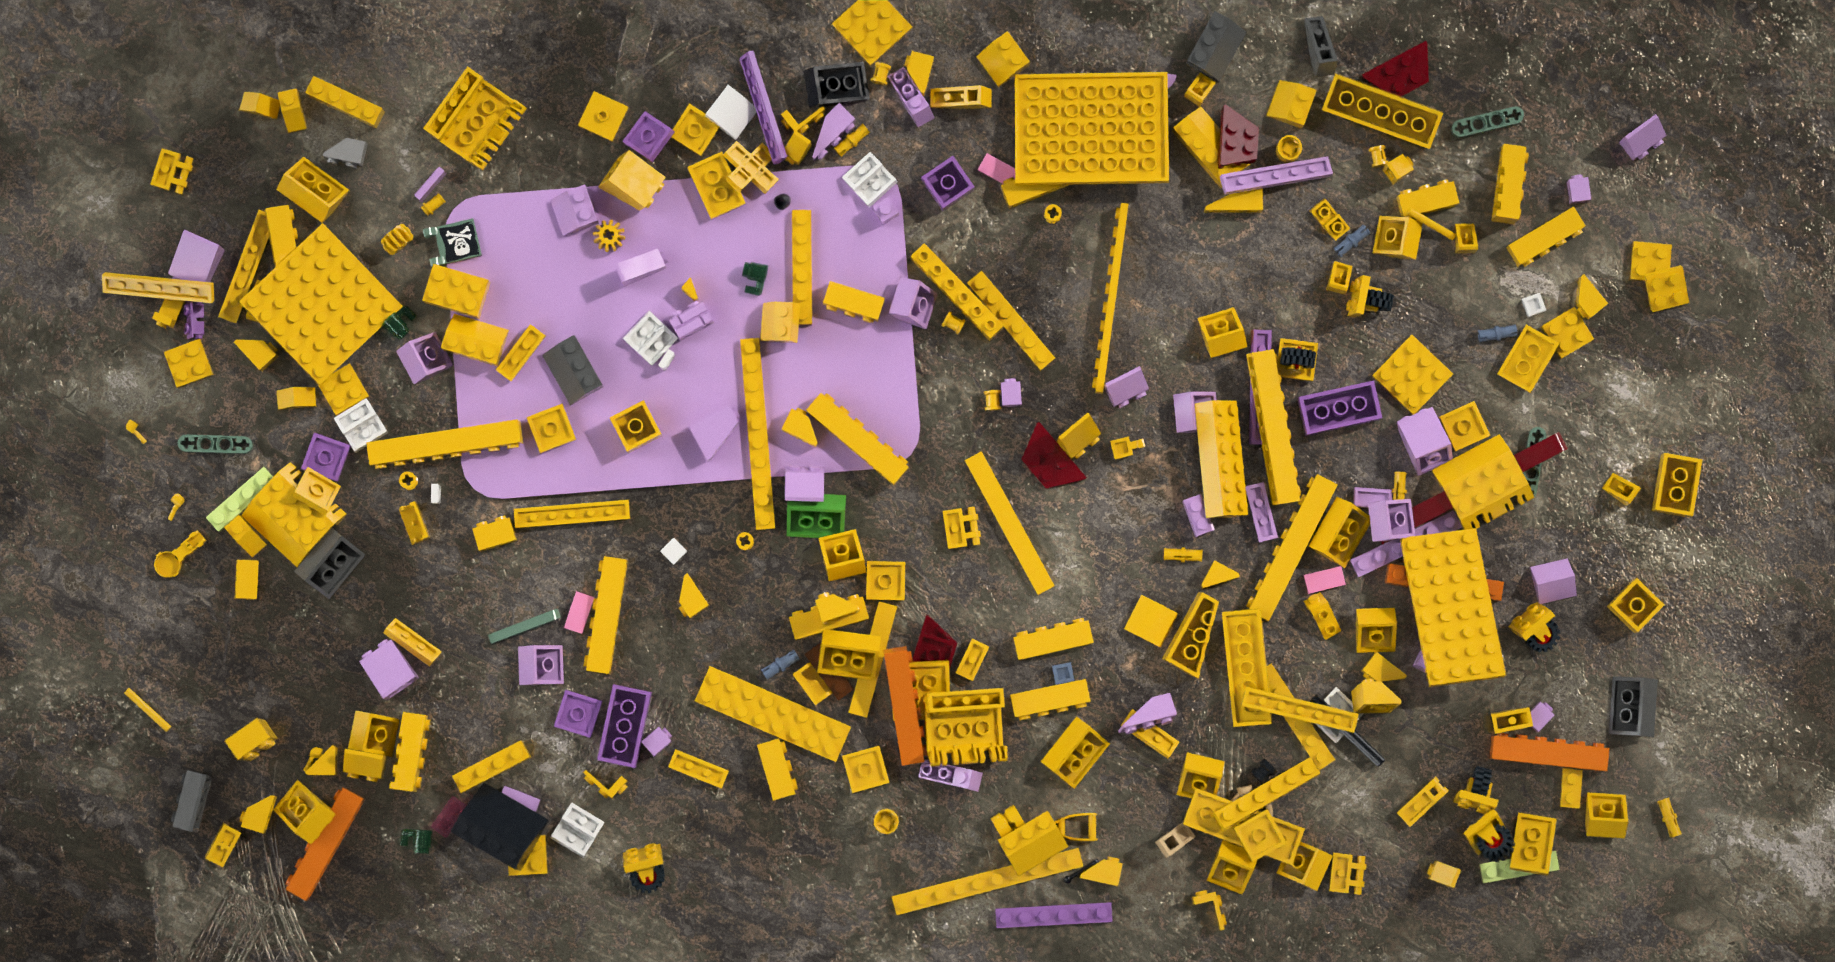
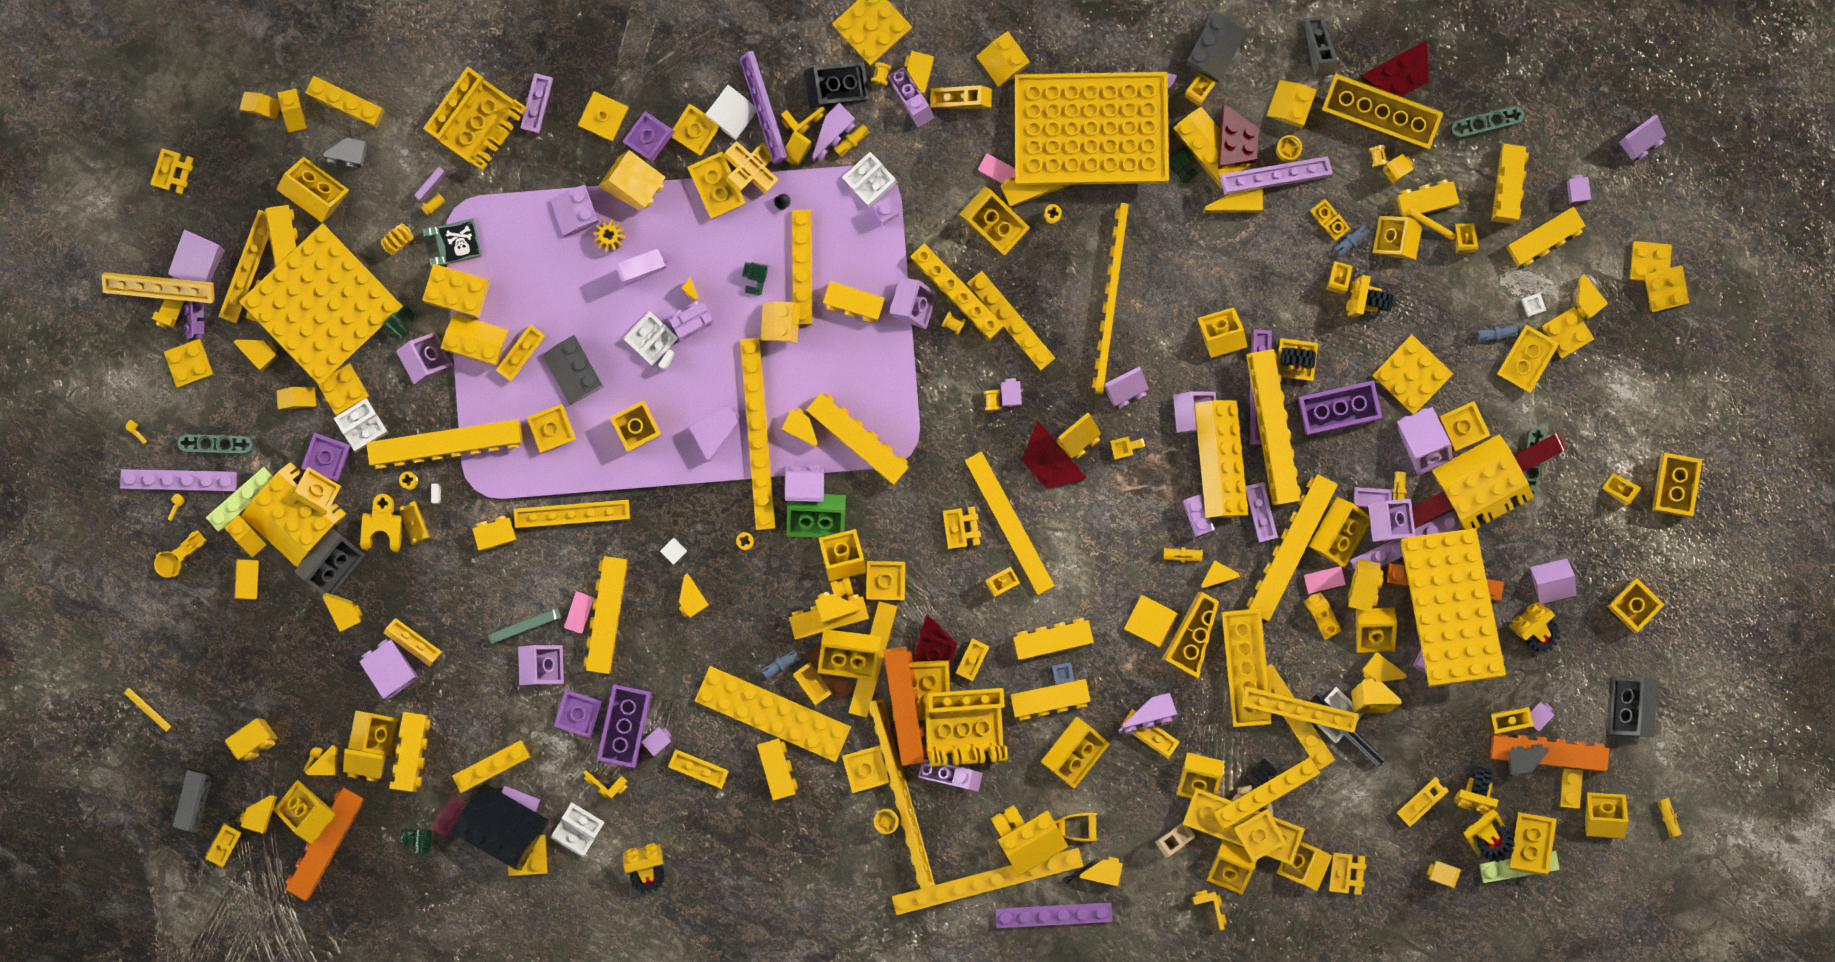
(178, 480): none -> lavender plate
(342, 611): none -> yellow slope
(381, 520): none -> yellow piece
(537, 103): none -> lavender plate
(842, 587): none -> yellow wheel
(899, 787): none -> yellow plate
(947, 183): medium lavender brick -> none
(994, 220): none -> yellow slope
(1002, 582): none -> yellow slope
(1180, 160): none -> clear green piece
(1365, 585): none -> yellow brick
(1525, 760): none -> dark grey slope

